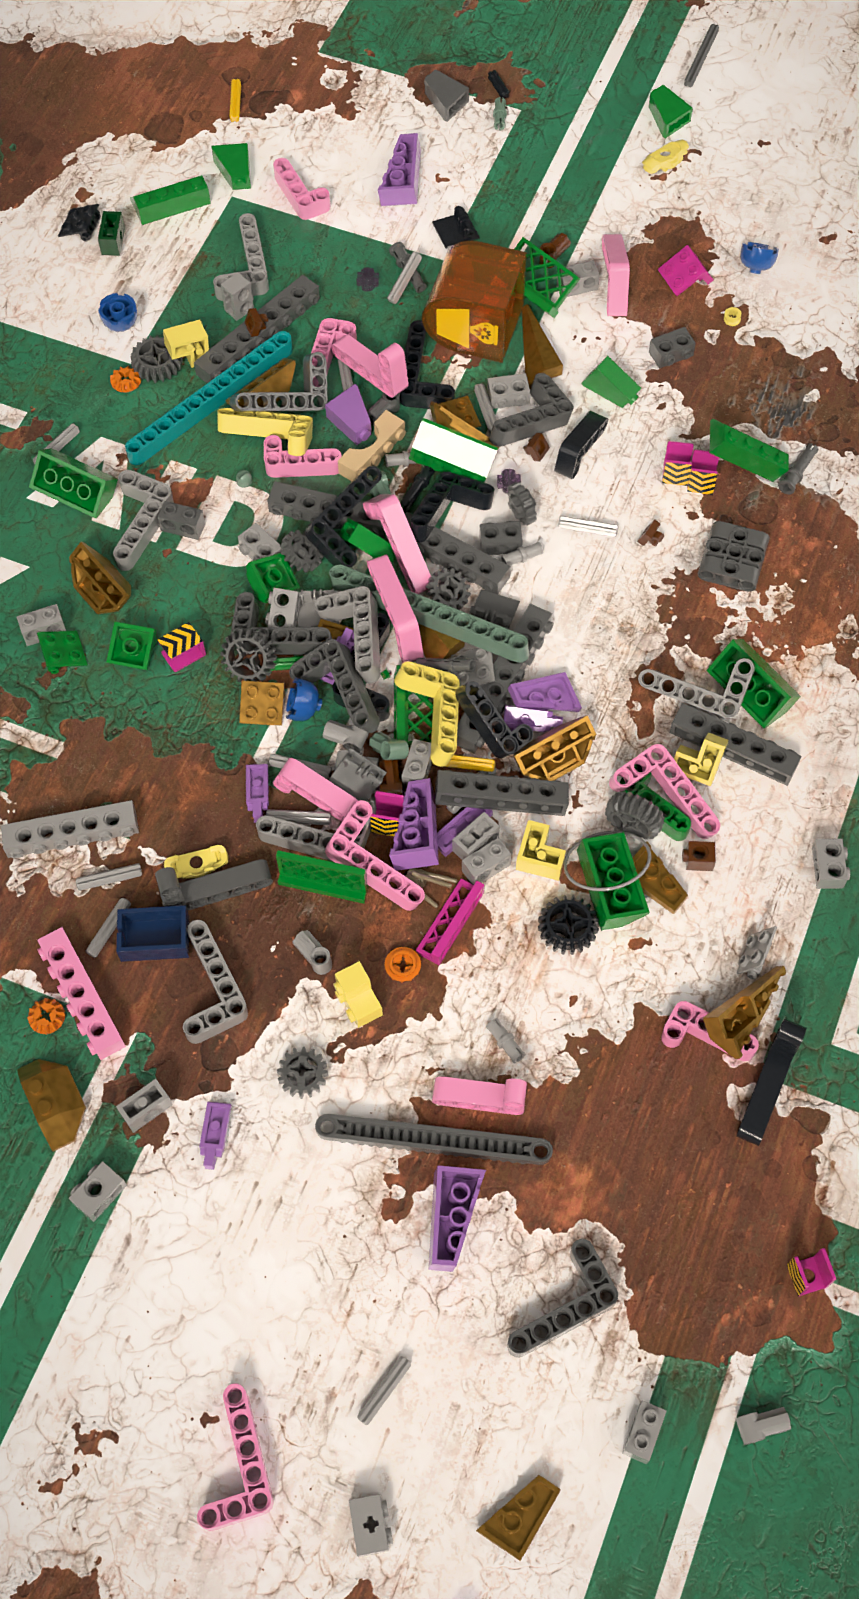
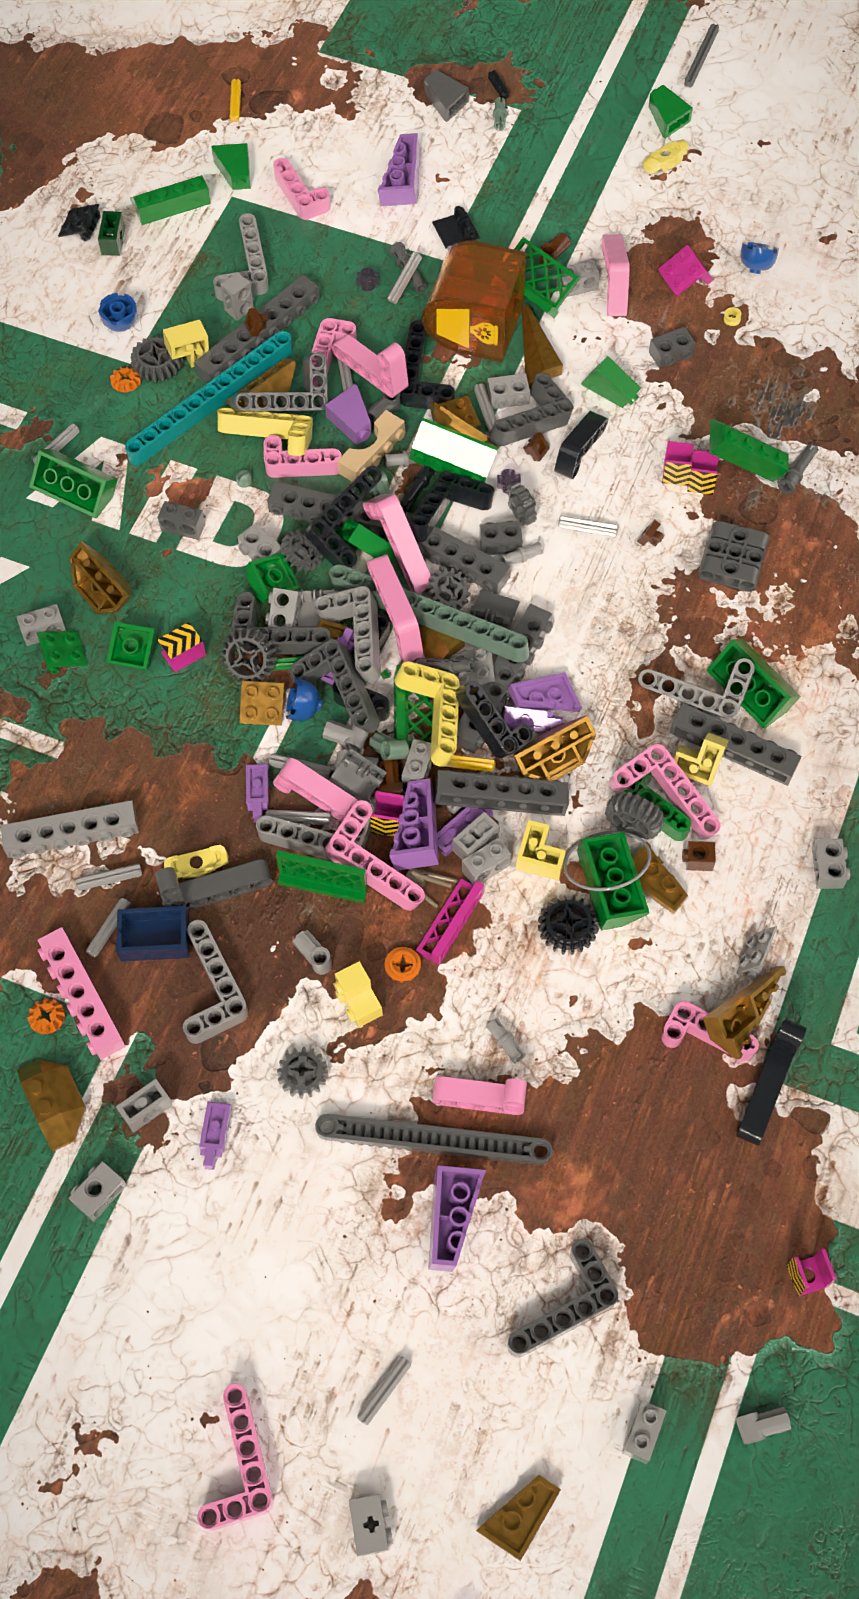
(146, 522): light grey beam -> none

